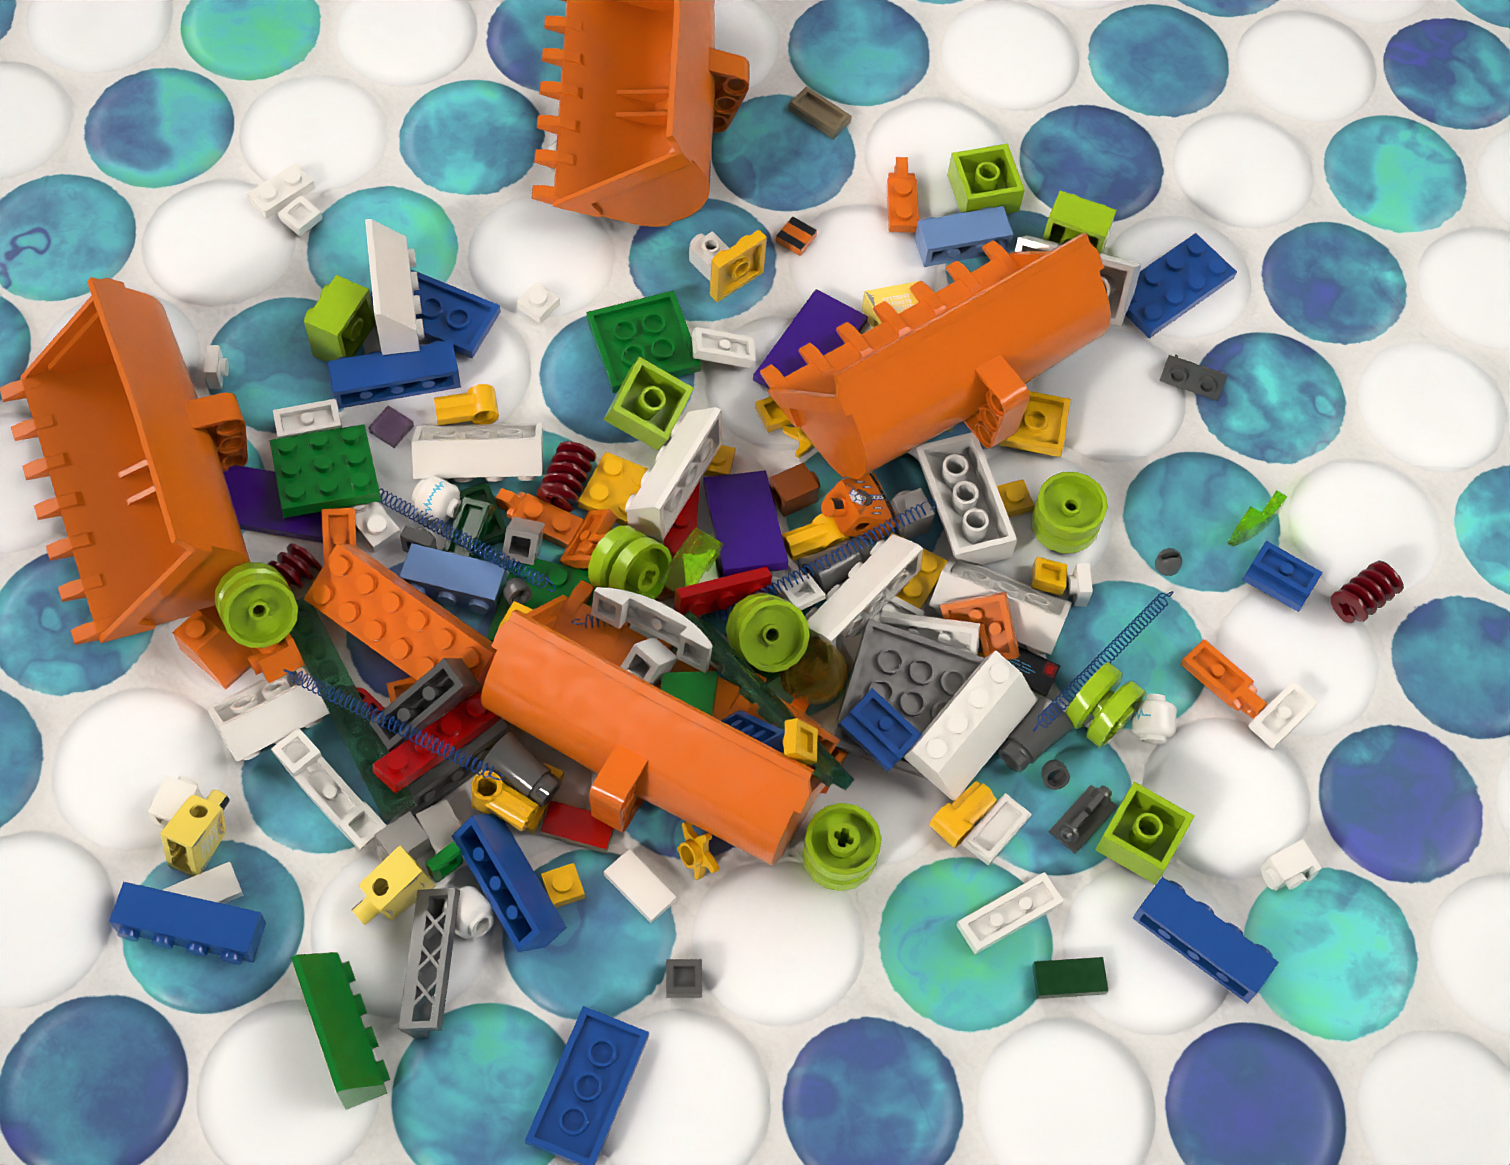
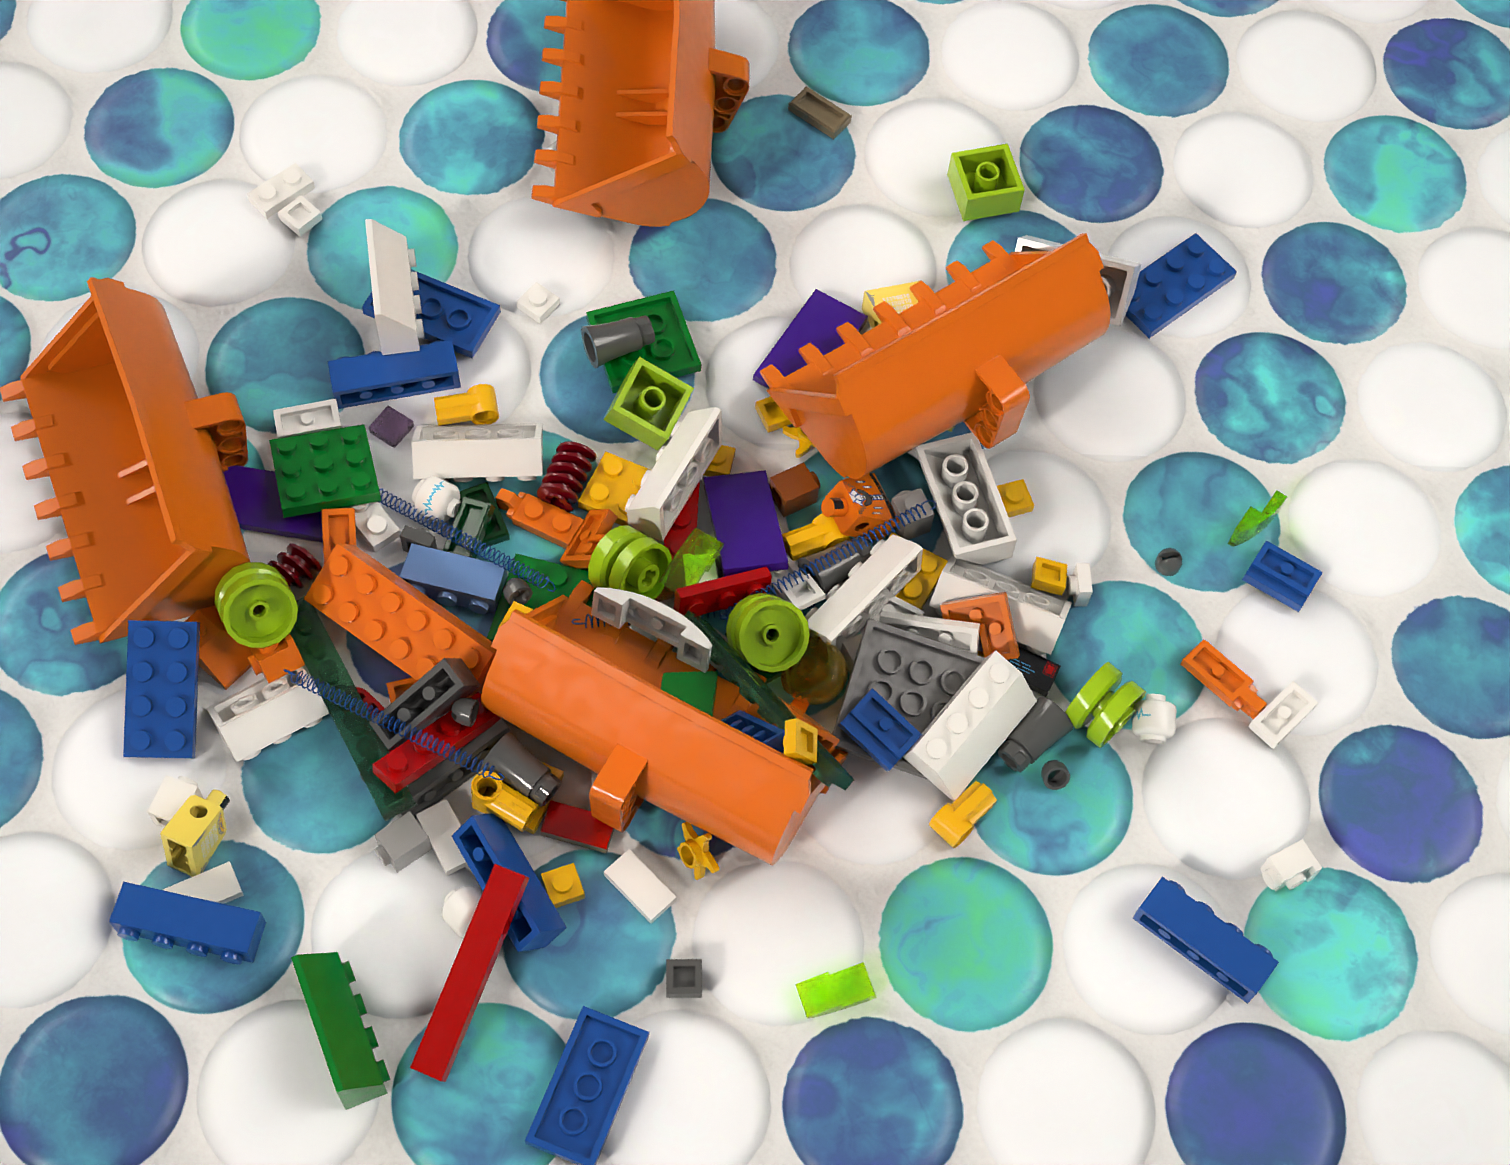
(161, 689): none -> blue plate
(215, 367): white plate -> none
(328, 789): white slope -> none
(339, 320): lime brick -> none
(392, 887): light yellow torso -> none
(423, 962): dark grey fence -> none
(444, 862): green tile -> none
(465, 711): none -> dark grey hinge
(469, 973): none -> red tile
(523, 540): light grey brick -> none
(616, 339): none -> dark grey plant
(649, 660): white brick -> none
(703, 250): white brick -> none
(723, 347): white plate -> none
(737, 265): yellow plate -> none
(796, 236): tile -> none
(836, 991): none -> clear neon green slope
(860, 845): lime wheel -> none
(902, 198): orange hinge -> none
(962, 235): medium blue brick -> none
(996, 829): white tile -> none
(1009, 913): white plate -> none
(1042, 425): yellow plate -> none
(1069, 512): lime wheel -> none
(1070, 978): dark green tile -> none
(1077, 215): lime brick -> none
(1084, 817): dark grey hinge -> none
(1103, 659): blue piece -> none
(1145, 833): lime brick -> none
(1193, 377): dark grey hinge -> none
(1367, 592): dark red piece -> none

